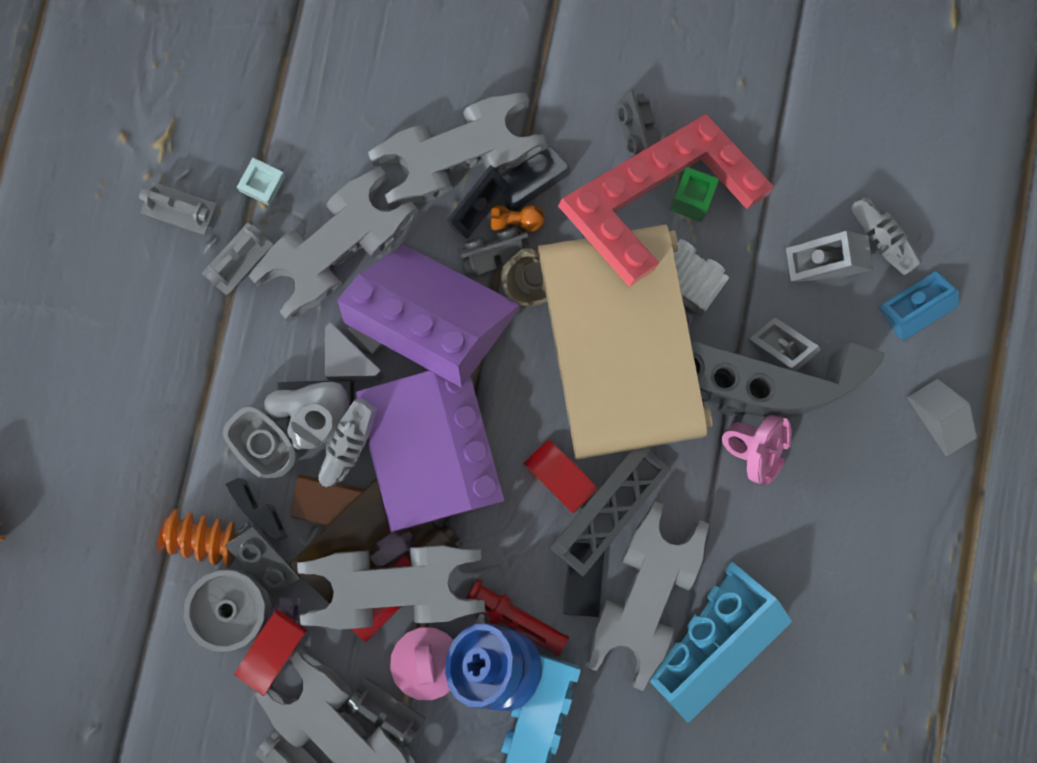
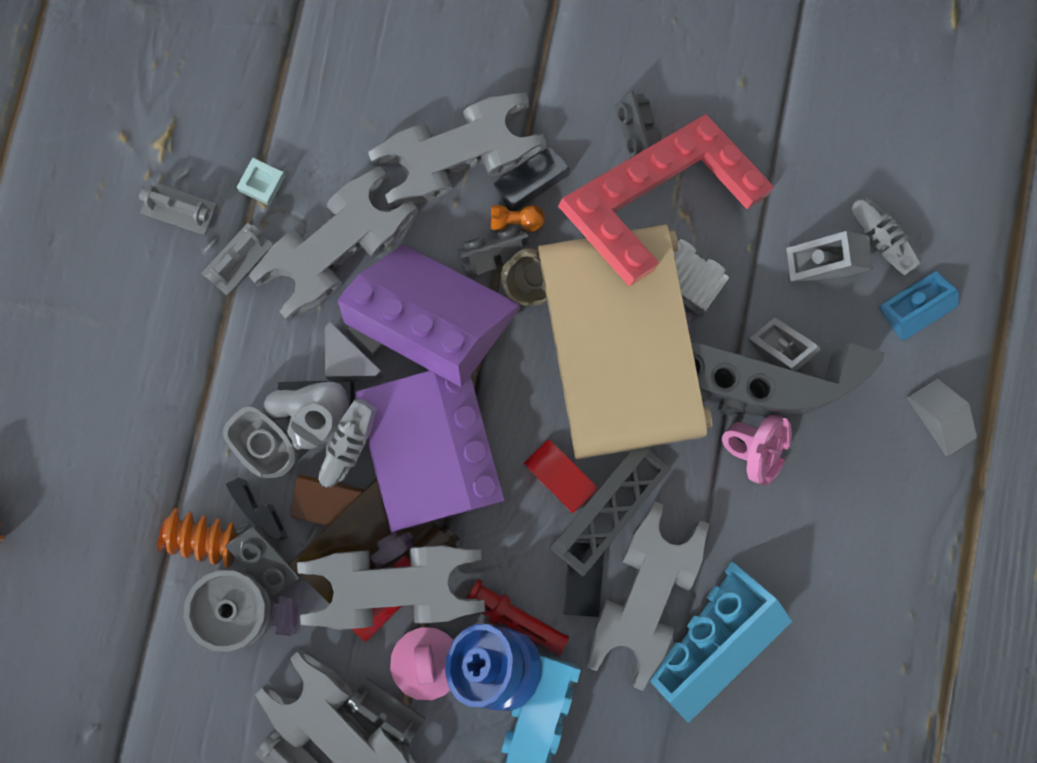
(270, 652): red slope -> none
(478, 202): black slope -> none
(694, 194): green brick -> none

